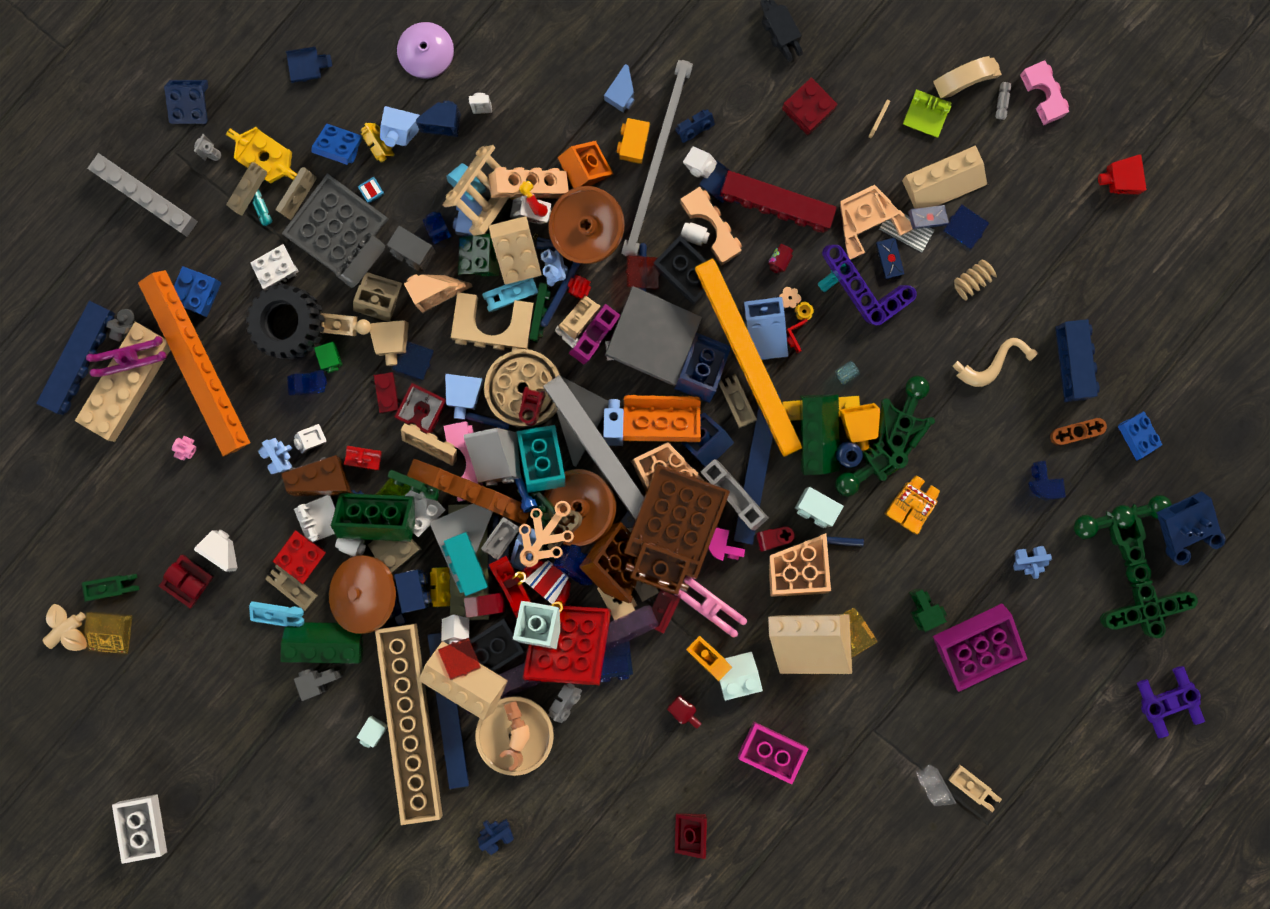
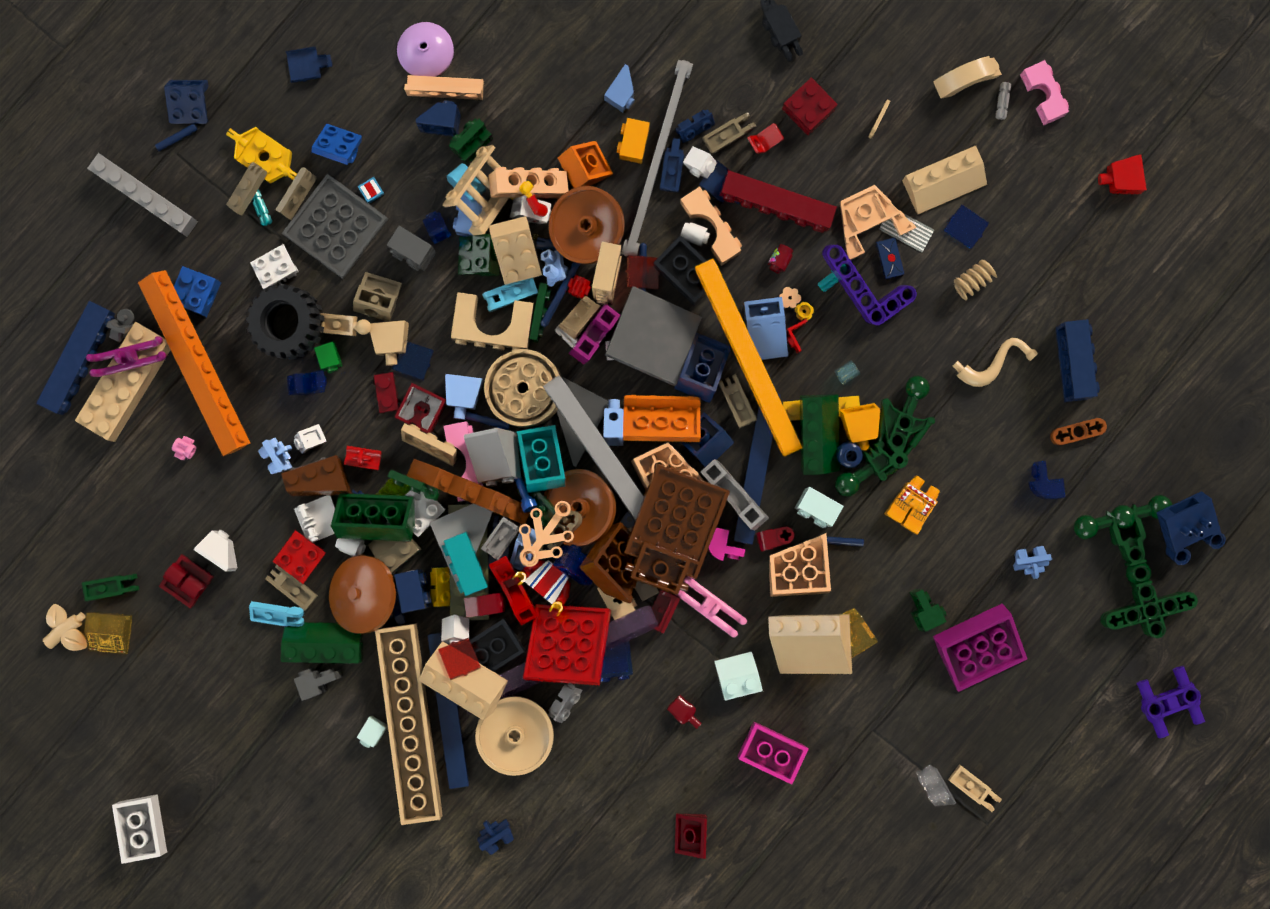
(176, 137): none -> dark blue piece
(205, 149): light grey hinge -> none
(360, 260): dark grey beam -> none
(371, 135): yellow hinge -> none
(398, 127): light blue torso -> none
(432, 290): light nougat wedge -> none
(444, 87): none -> light nougat fence
(461, 144): none -> dark green brick
(480, 103): white plate -> none
(519, 735): nougat piece -> none
(531, 404): dark red piece -> none
(538, 625): light aqua slope -> none
(606, 273): none -> tan arch
(672, 168): none -> dark blue hinge
(709, 658): light orange brick -> none
(727, 134): none -> dark tan hinge
(766, 139): none -> red bracket
(927, 113): lime hinge -> none
(928, 217): tile -> none
(1140, 435): blue plate -> none

